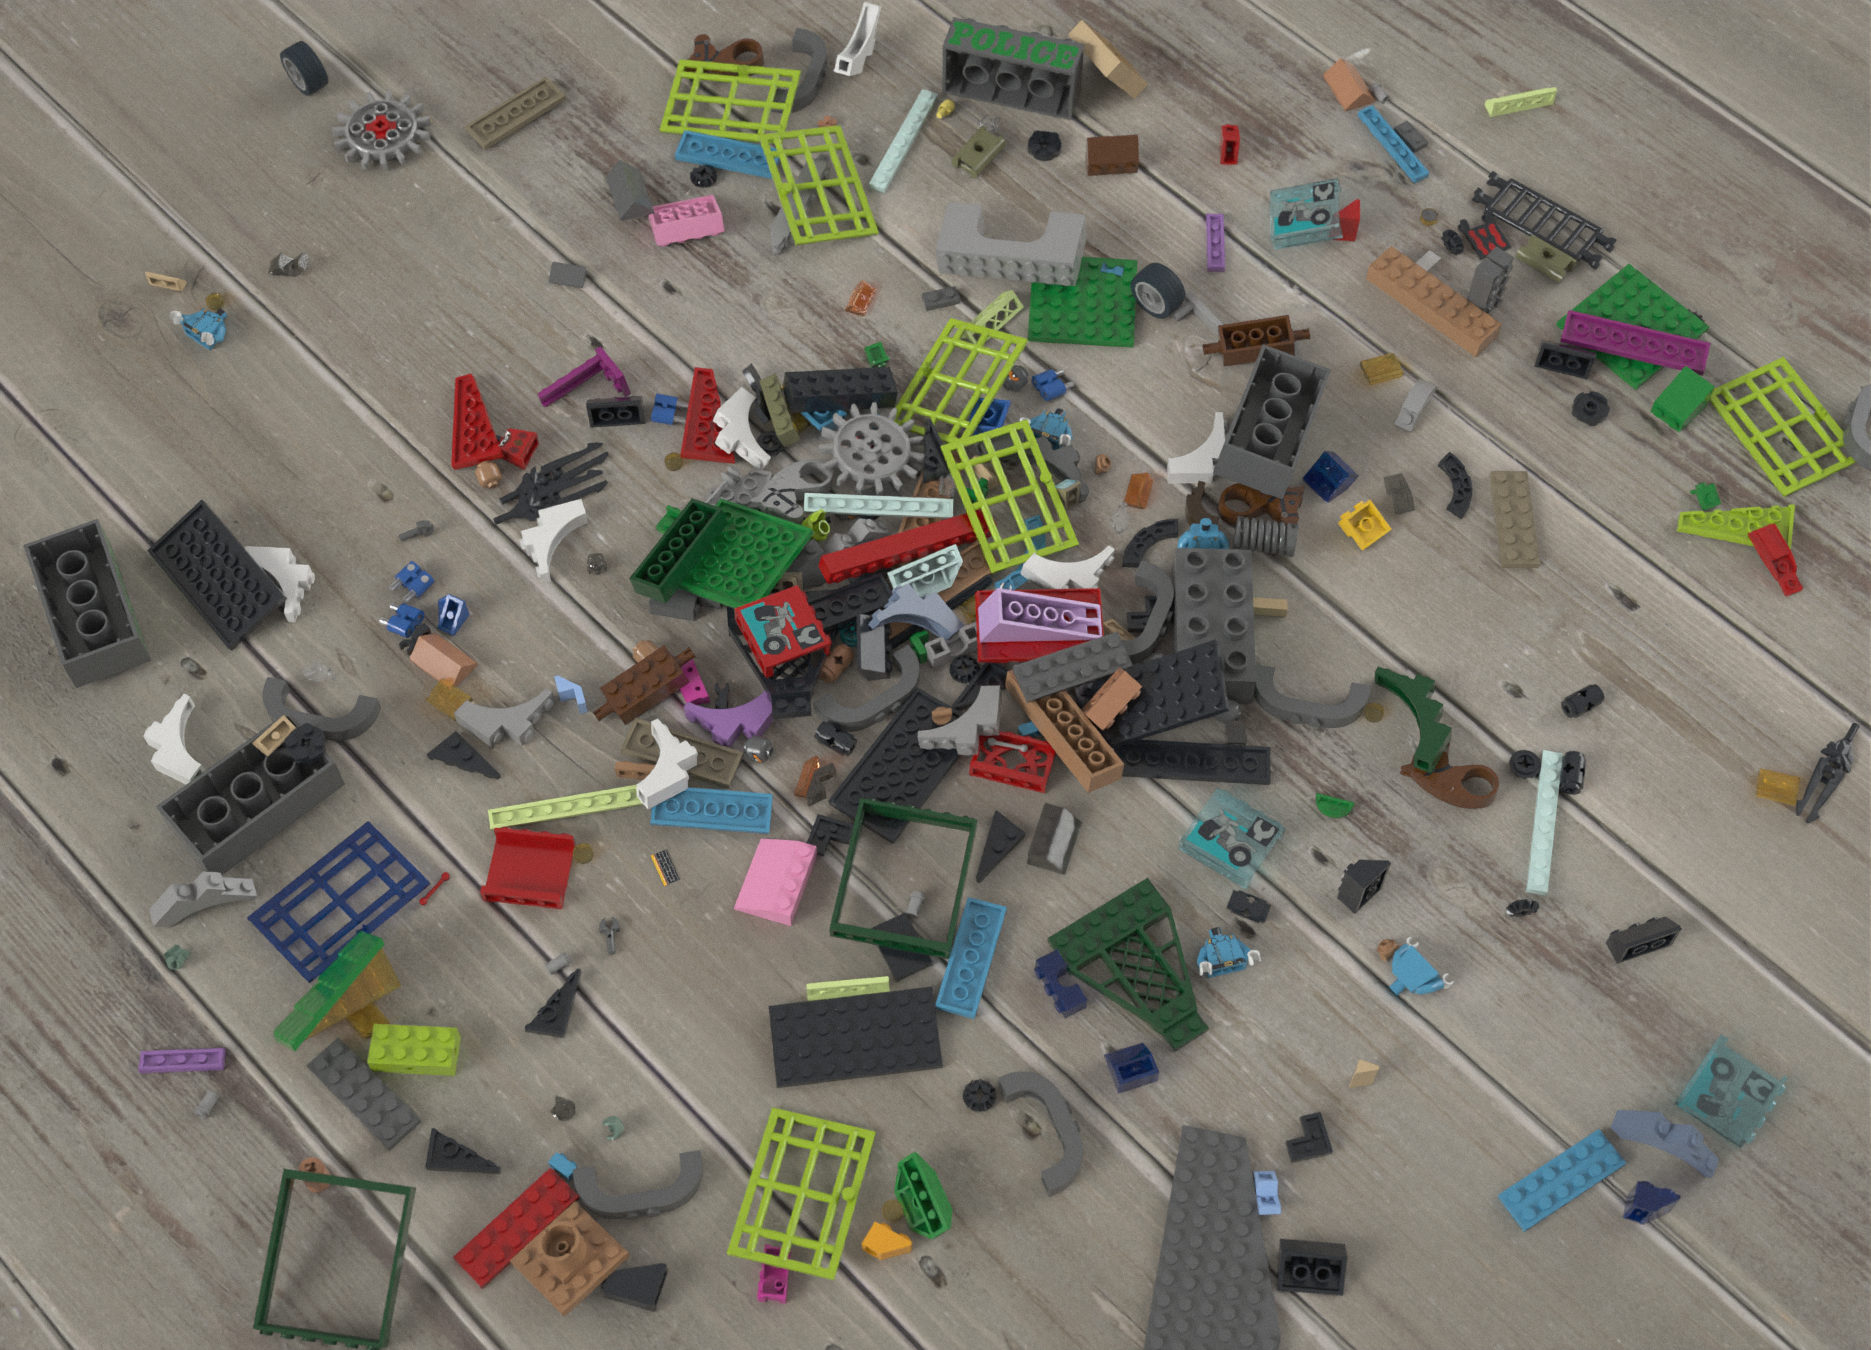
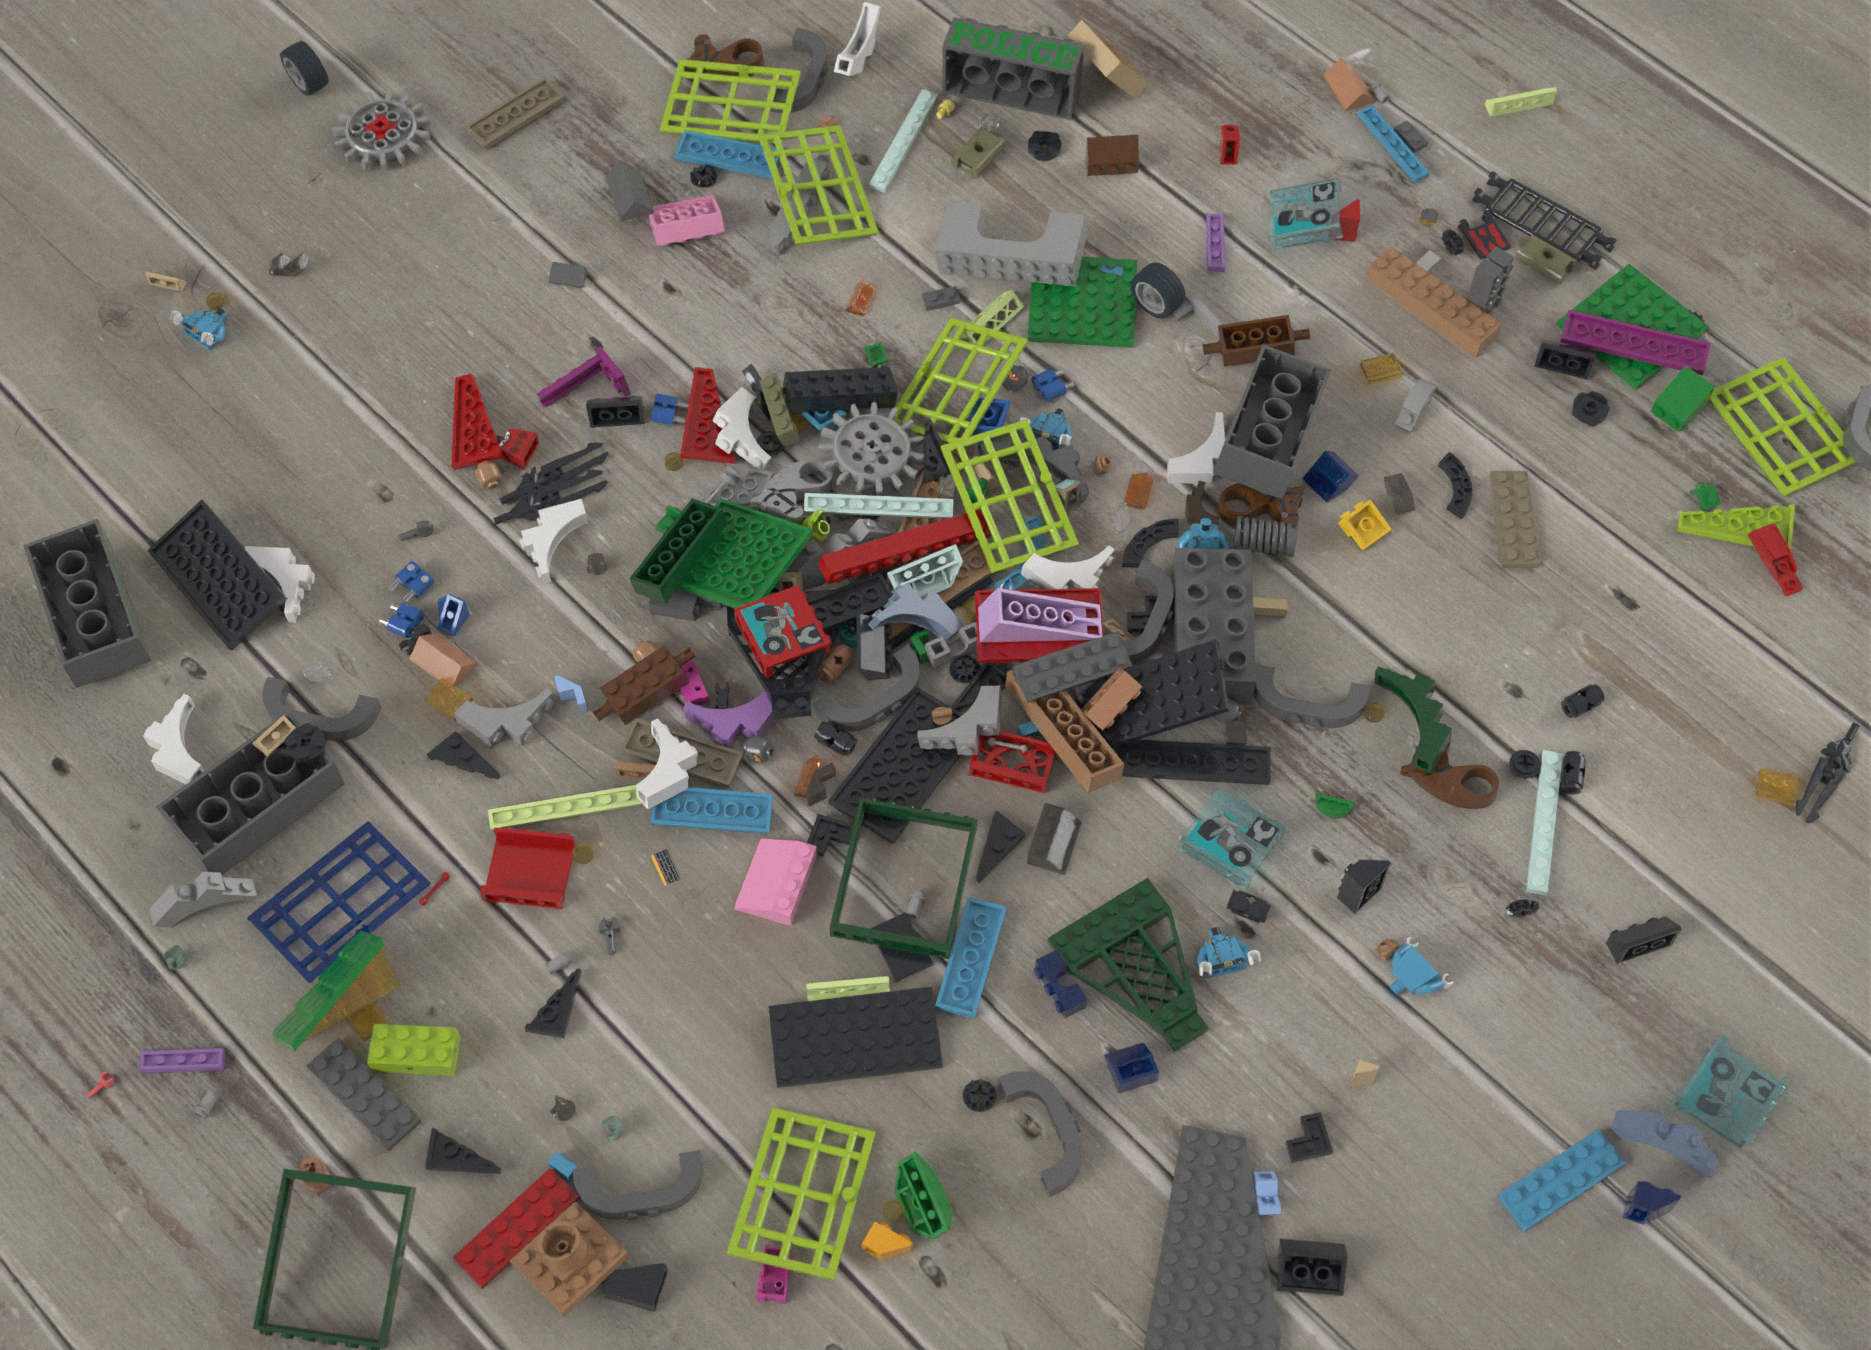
(103, 1084): none -> coral hand

